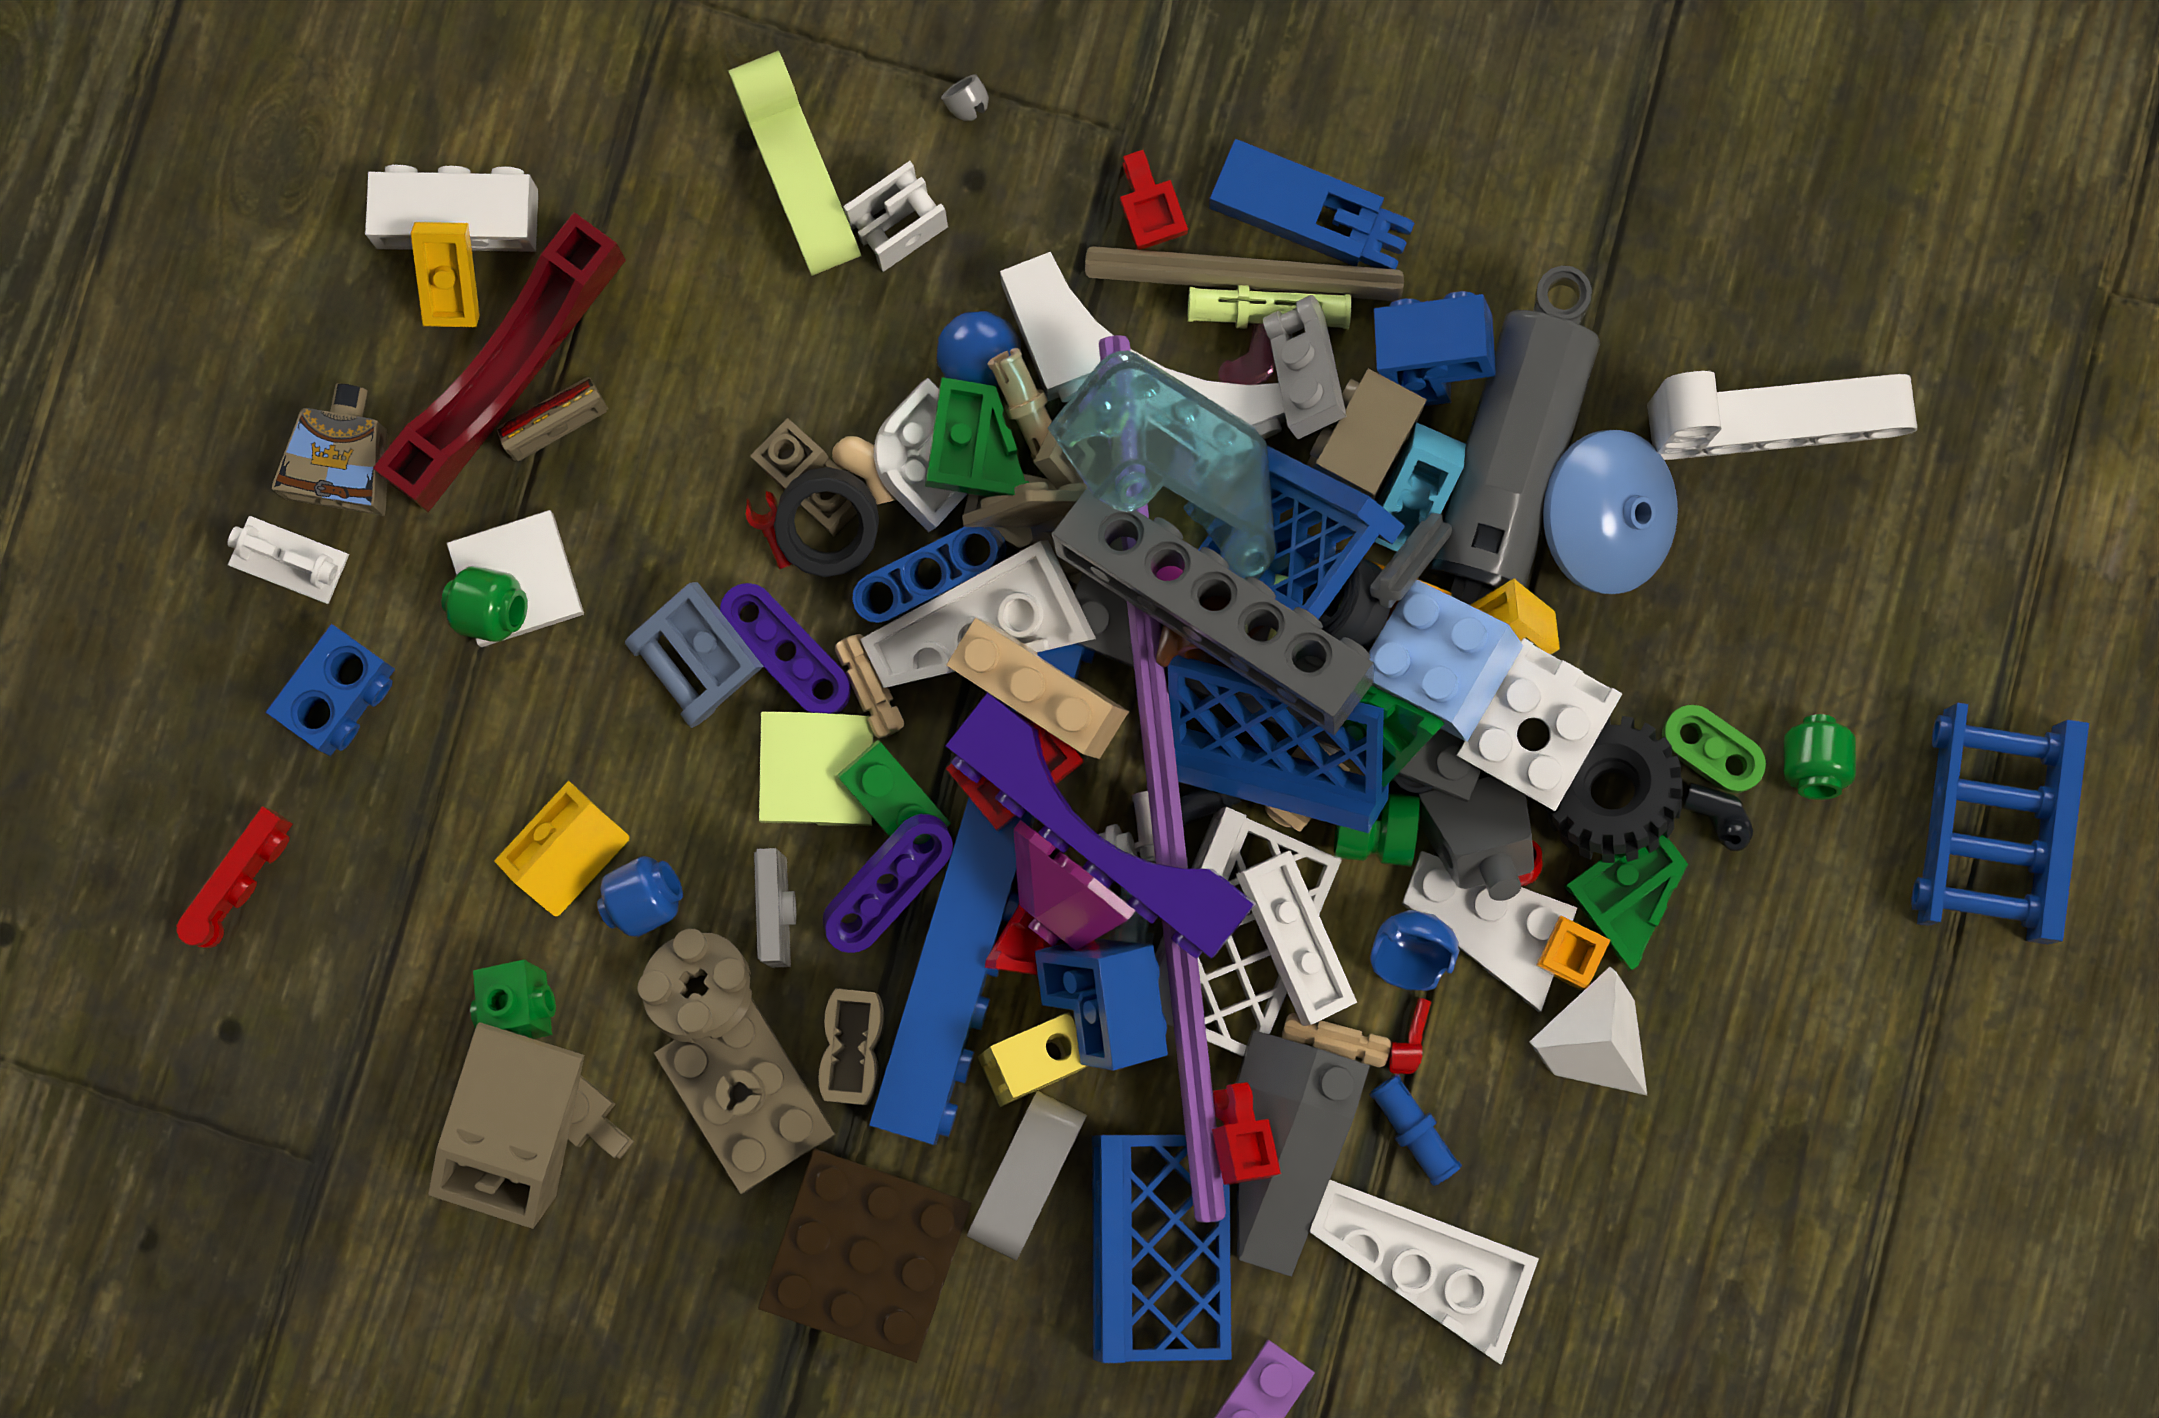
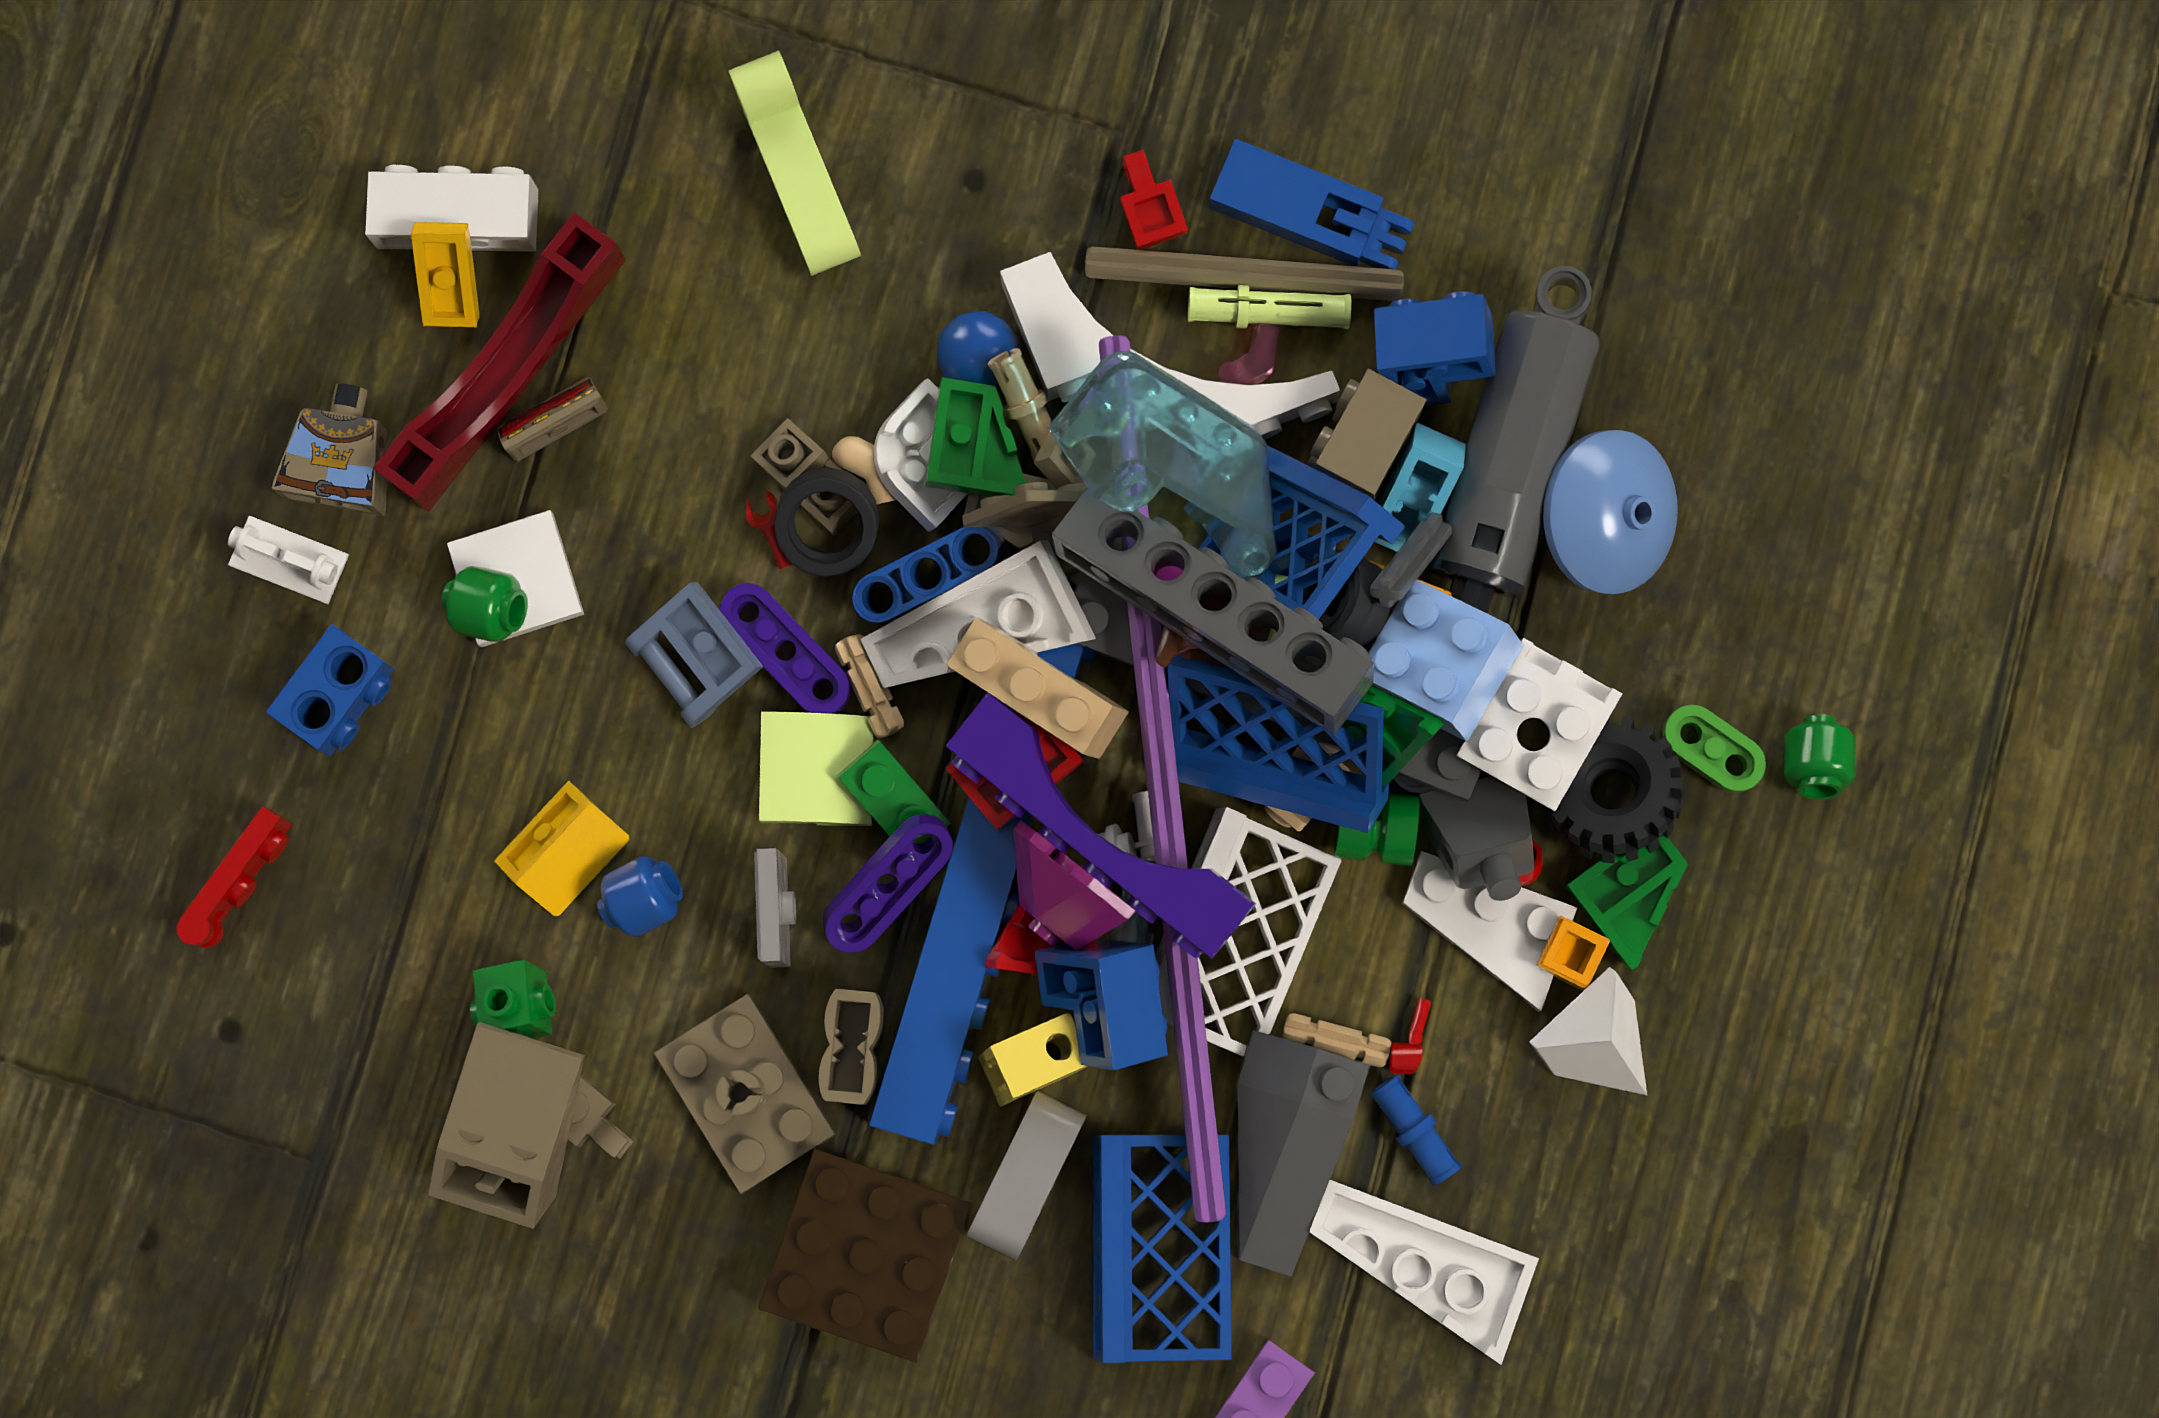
(699, 1016): dark tan plate -> none
(900, 196): white piece -> none
(966, 96): light grey hinge -> none
(1200, 802): black pin -> none
(1242, 1143): red plate -> none
(1296, 938): white plate -> none
(1305, 367): light grey plate -> none
(1414, 950): blue hair -> none
(1524, 613): yellow panel -> none
(1697, 421): white beam -> none
(1725, 813): black arm -> none
(2054, 804): blue fence -> none

